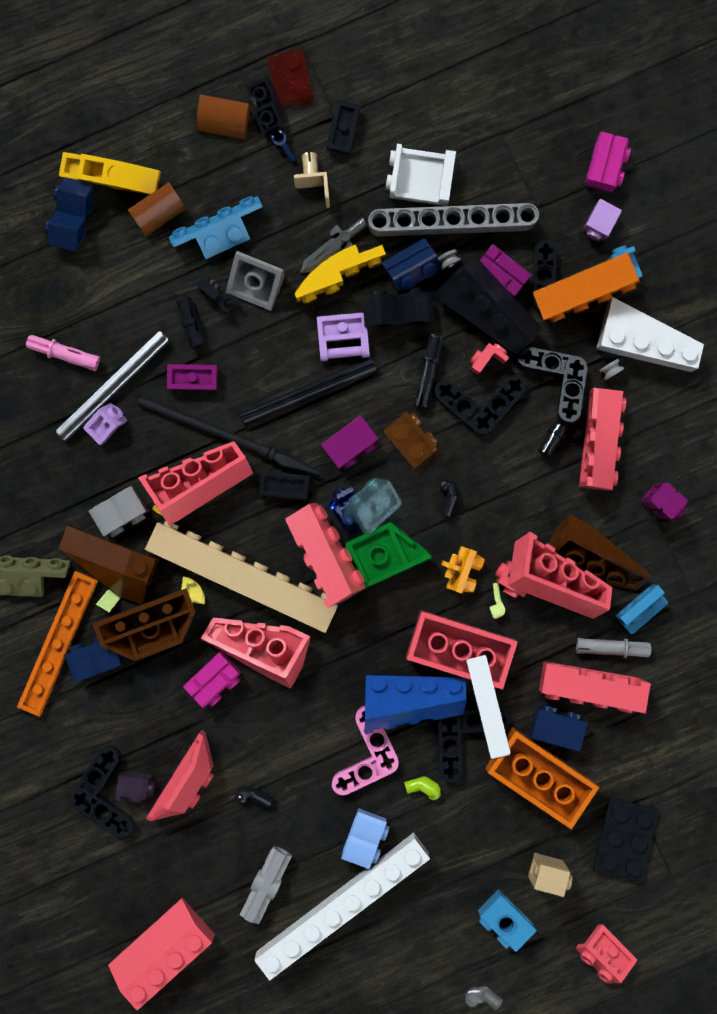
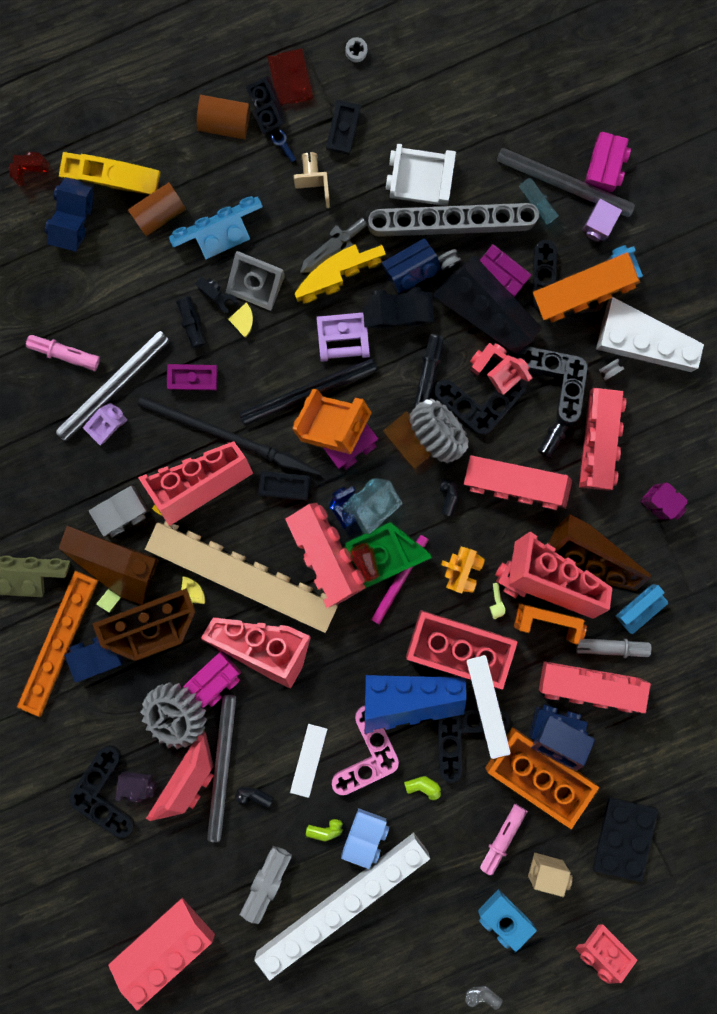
(27, 163): none -> clear red bracket
(173, 715): none -> light grey gear
(221, 768): none -> flat silver axle
(243, 320): none -> light yellow tile
(308, 760): none -> white sticker
(325, 834): none -> lime arm
(331, 422): none -> orange panel
(350, 45): none -> light grey bush
(365, 561): none -> clear red cone
(394, 588): none -> dark pink bar
(438, 430): none -> light grey gear
(503, 839): none -> bright pink axle
(508, 373): none -> coral bracket
(519, 482): none -> coral wedge
(526, 613): none -> orange panel
(536, 198): none -> clear light blue axle
(563, 181): none -> flat silver axle
(563, 743): none -> dark blue brick

